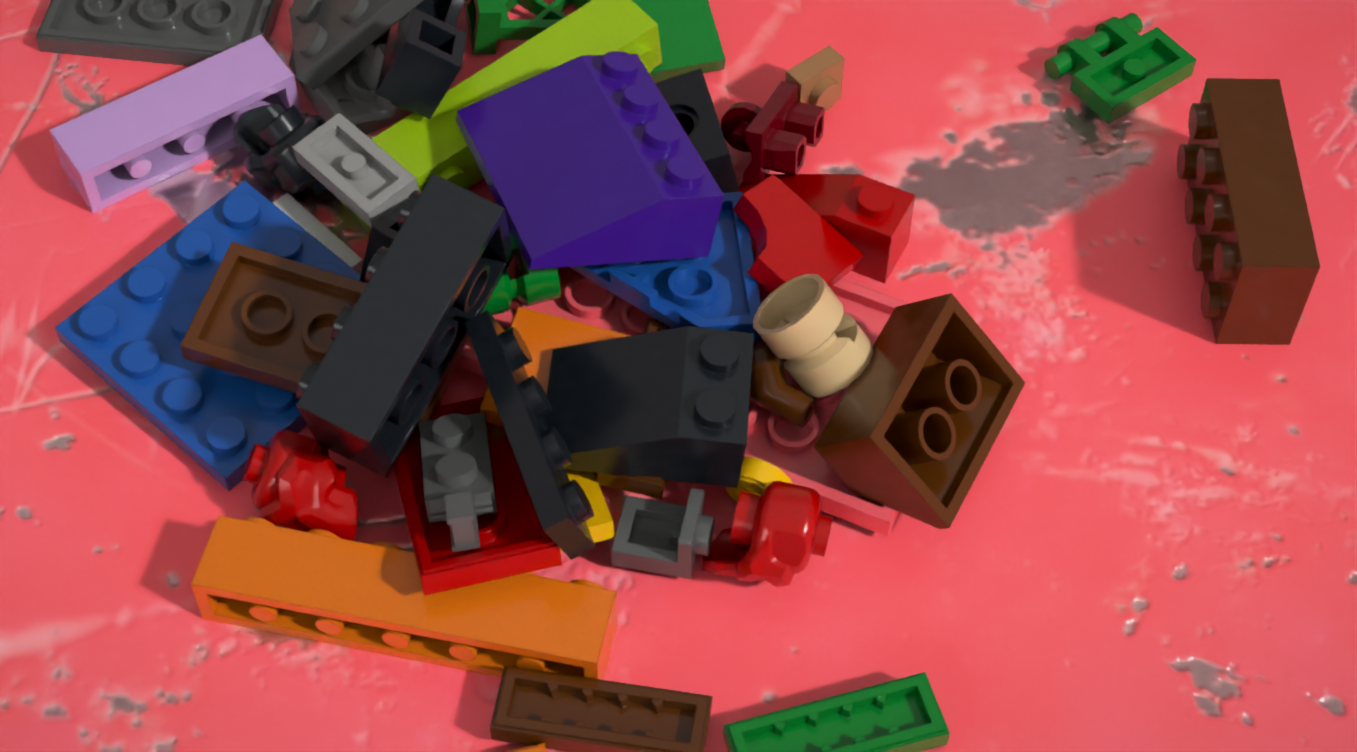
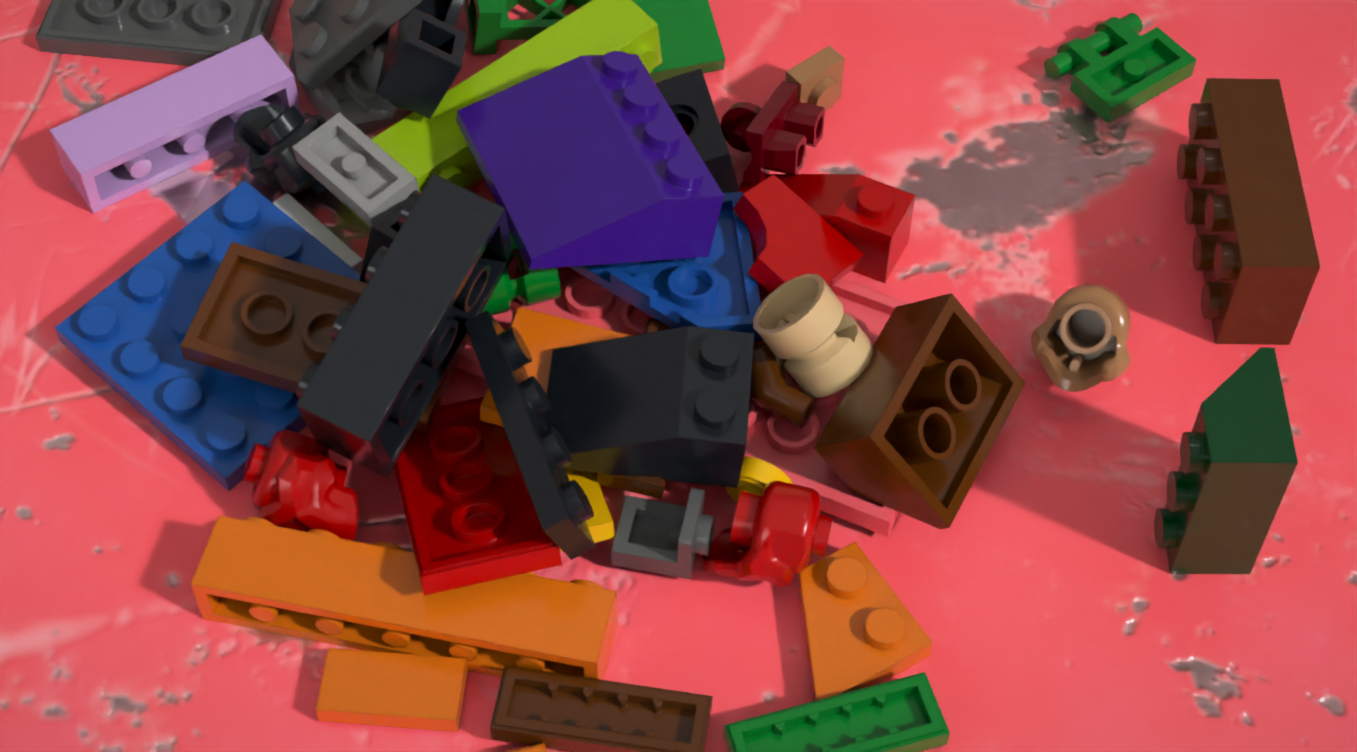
(392, 689): none -> orange tile
(458, 475): dark grey hinge -> none
(855, 625): none -> orange wing
(1084, 338): none -> medium nougat head
(1229, 474): none -> slope

